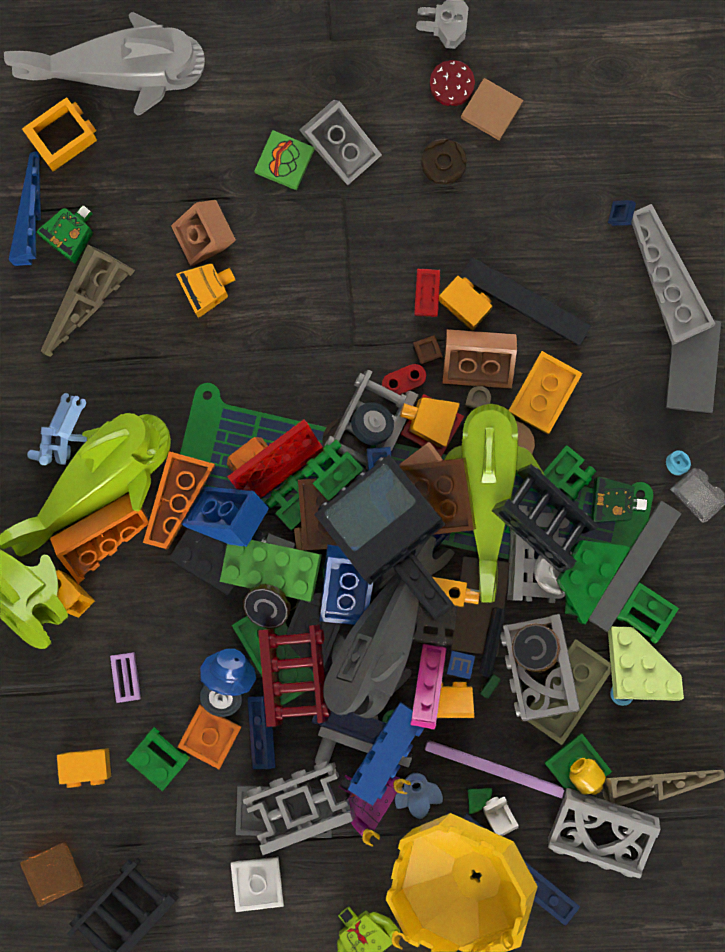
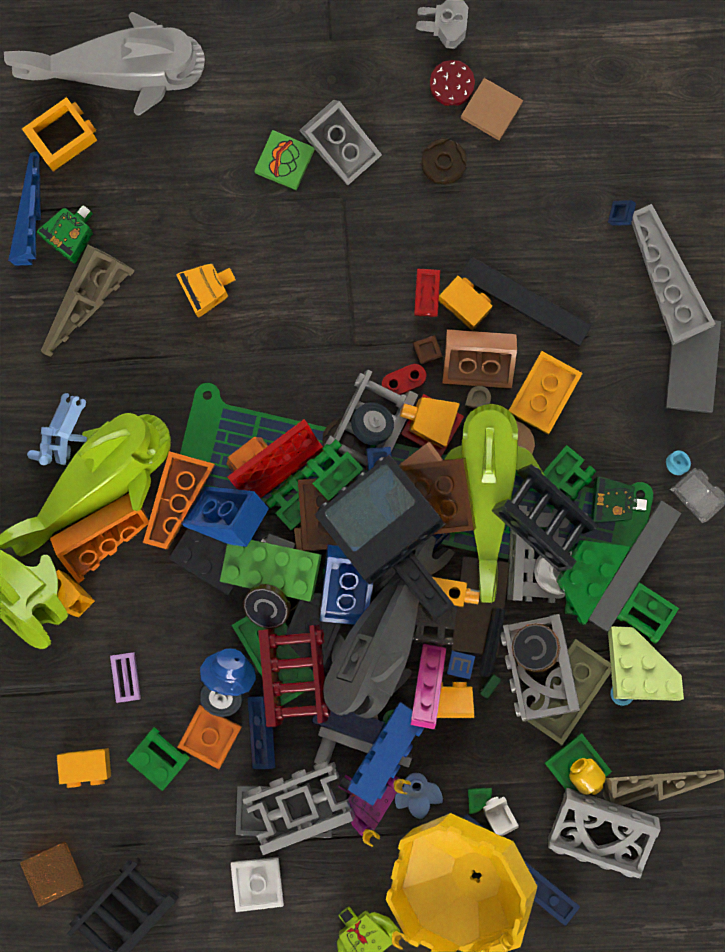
(203, 231): nougat slope -> none
(494, 768): lavender tile -> none

